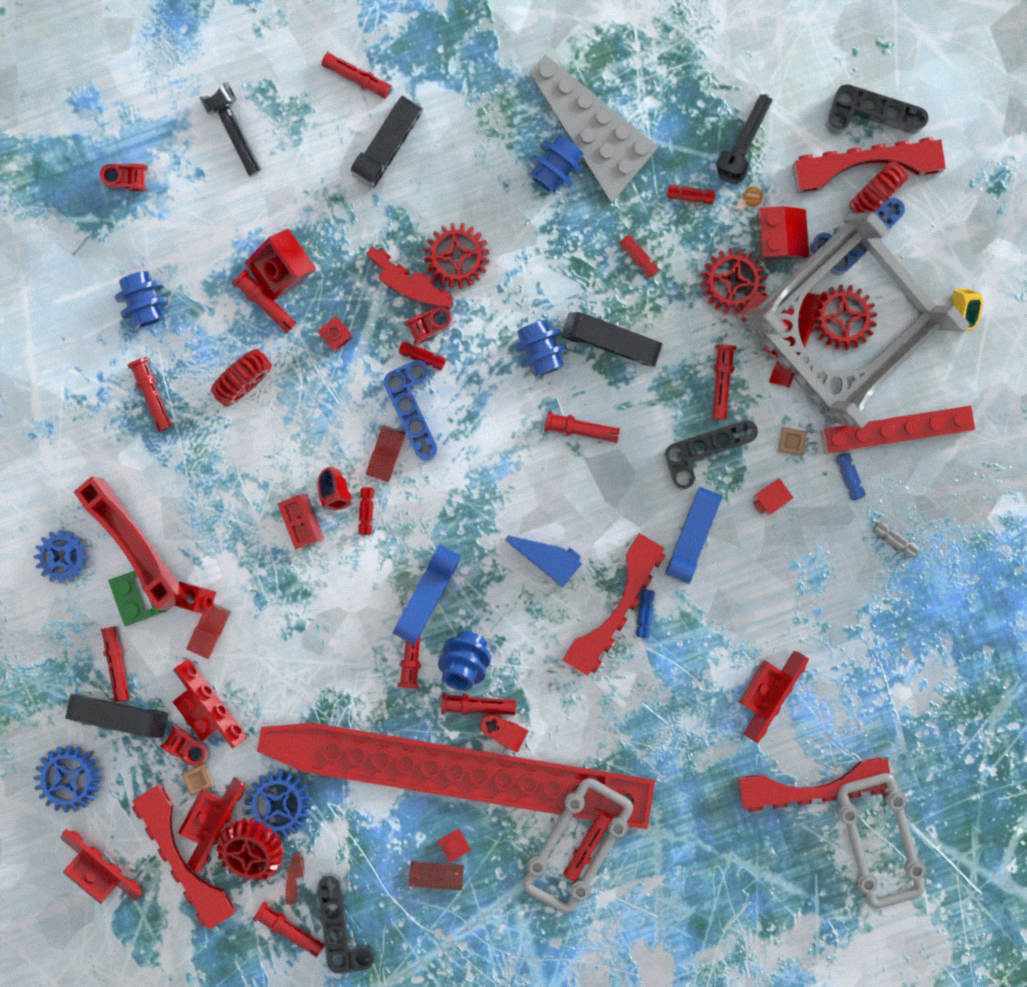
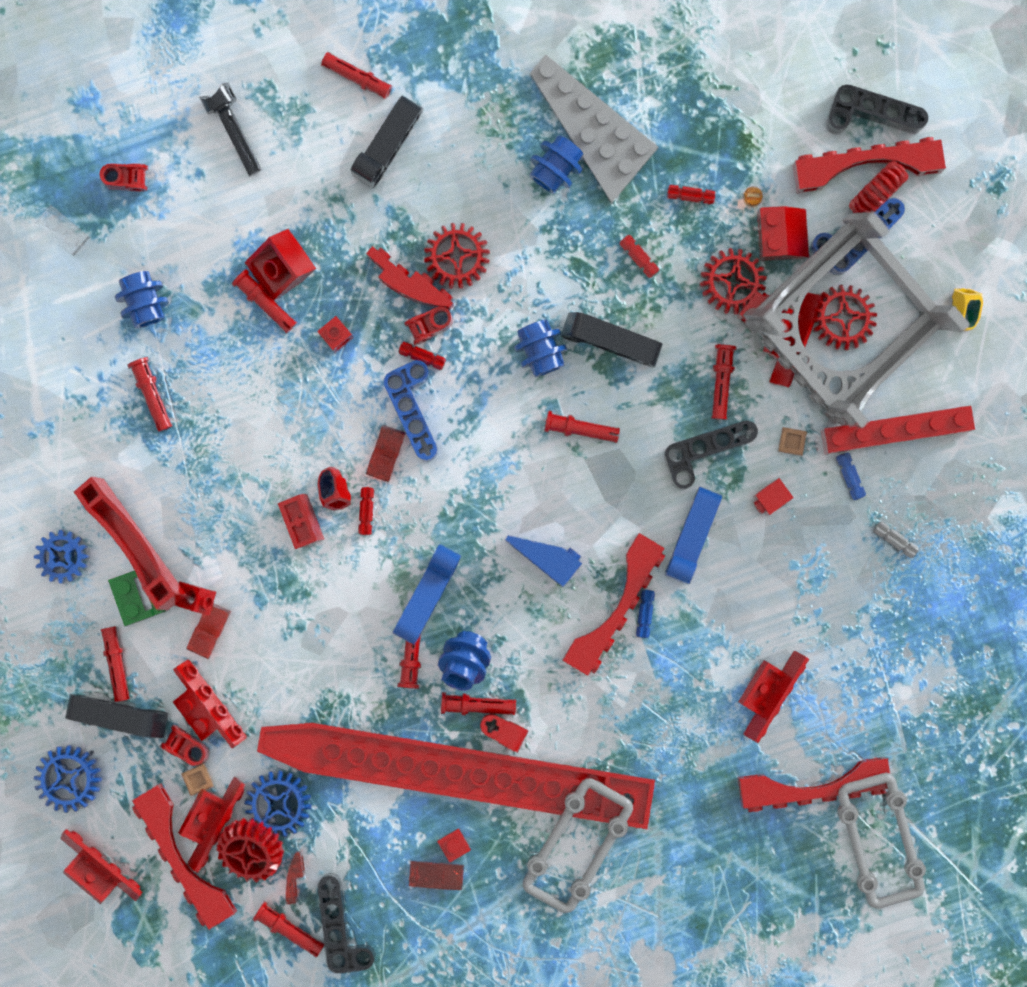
(241, 377): red gear -> none
(583, 854): red pin -> none
(734, 161): black piece -> none

